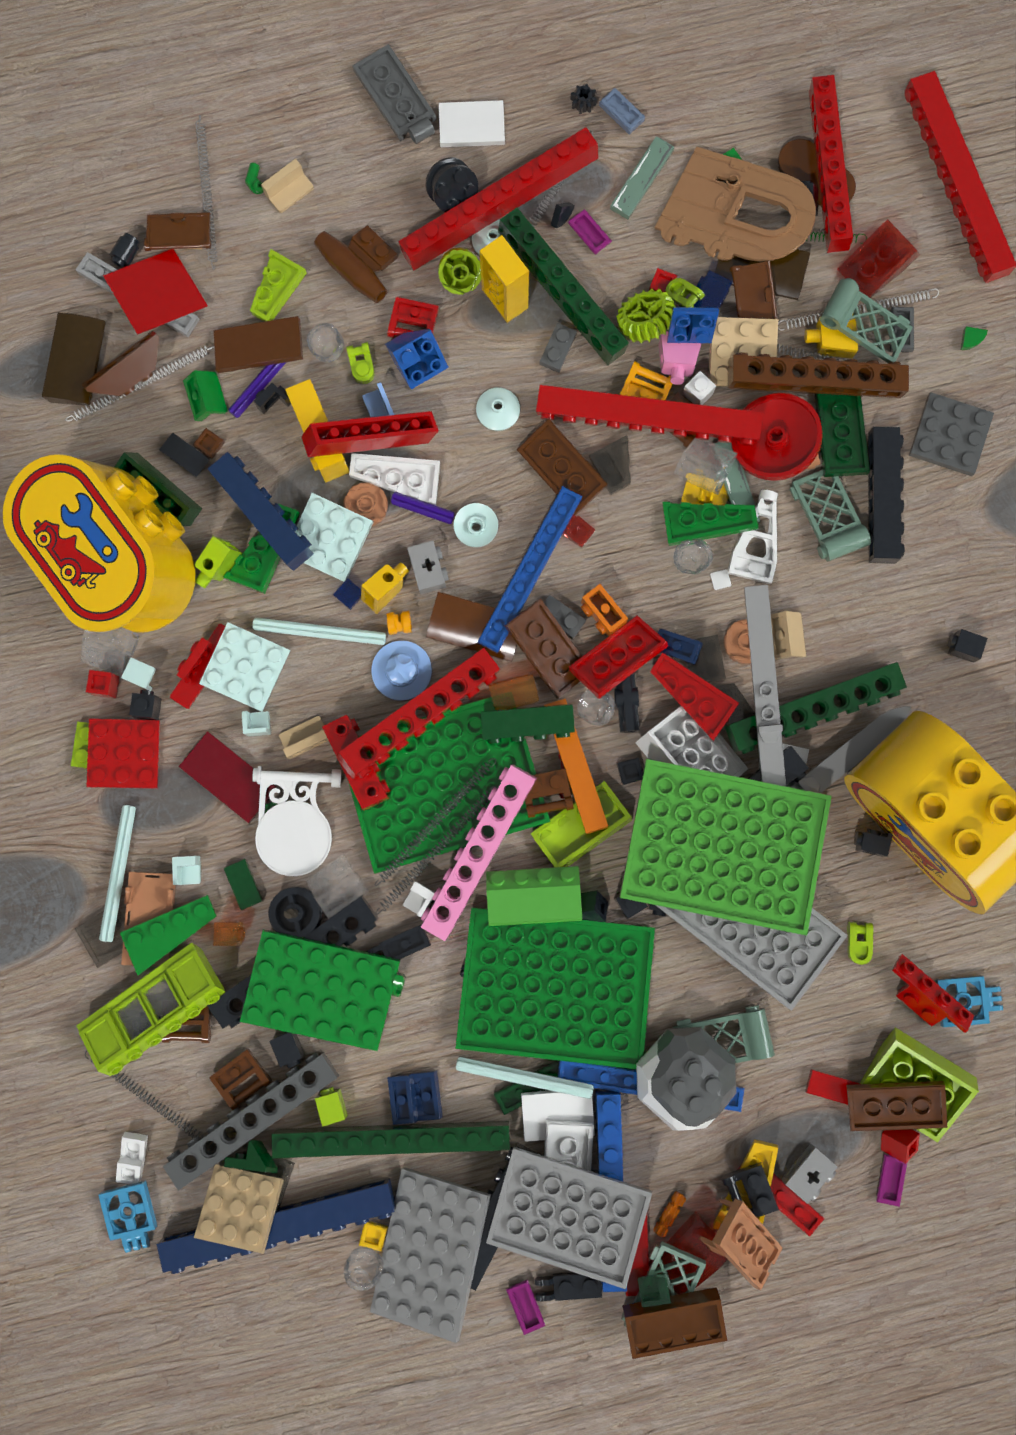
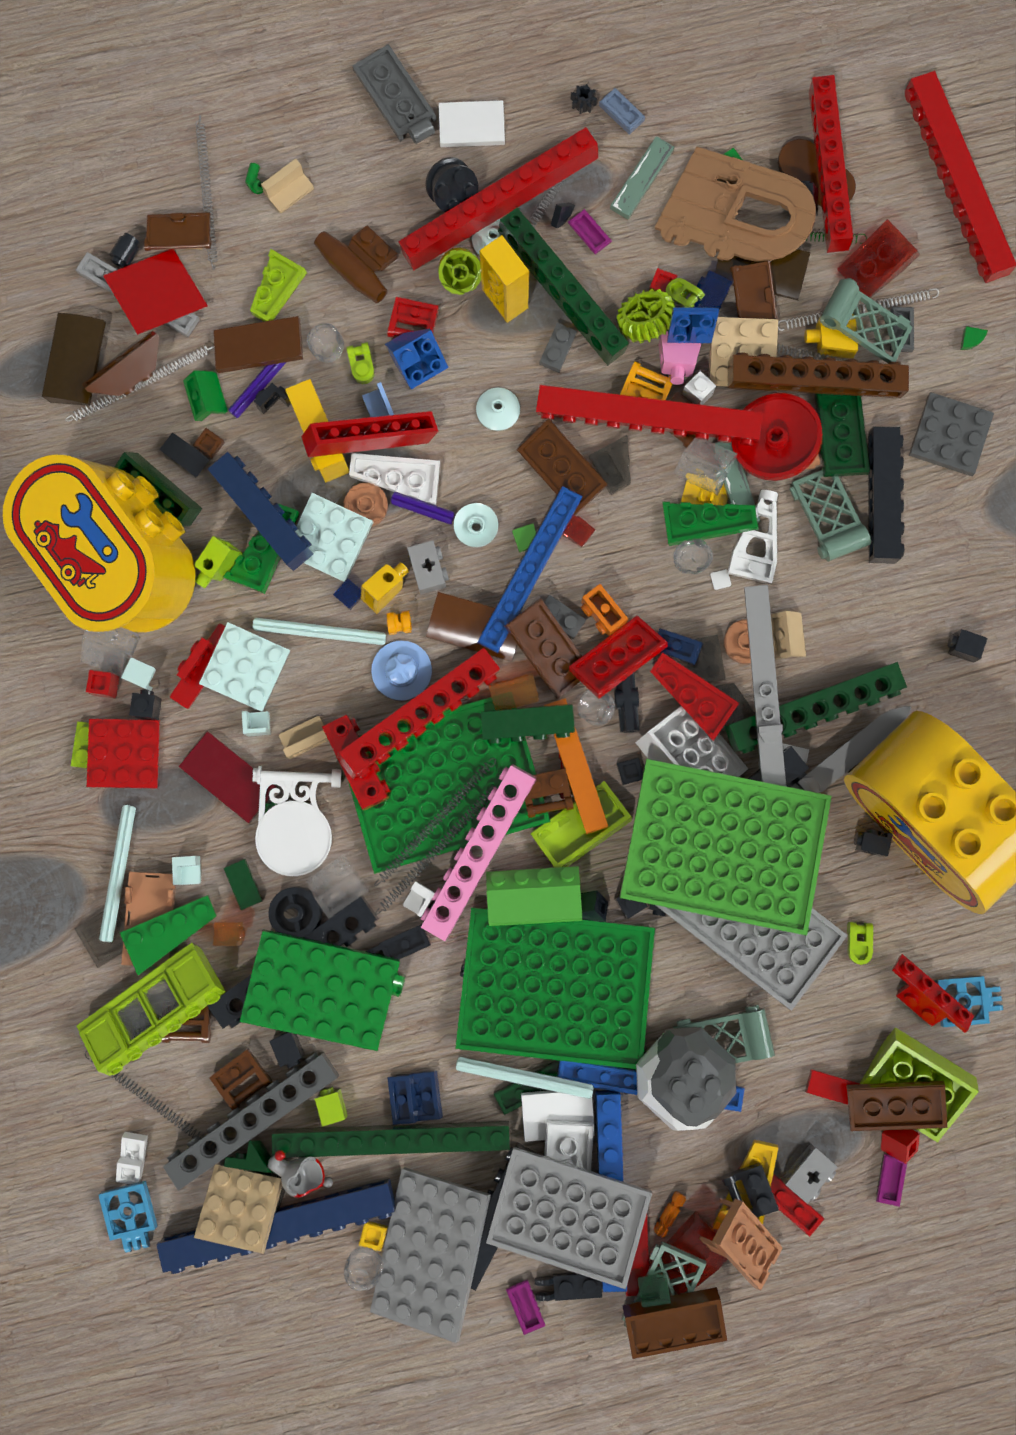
(299, 1175): none -> light grey piece
(524, 537): none -> bright green tile

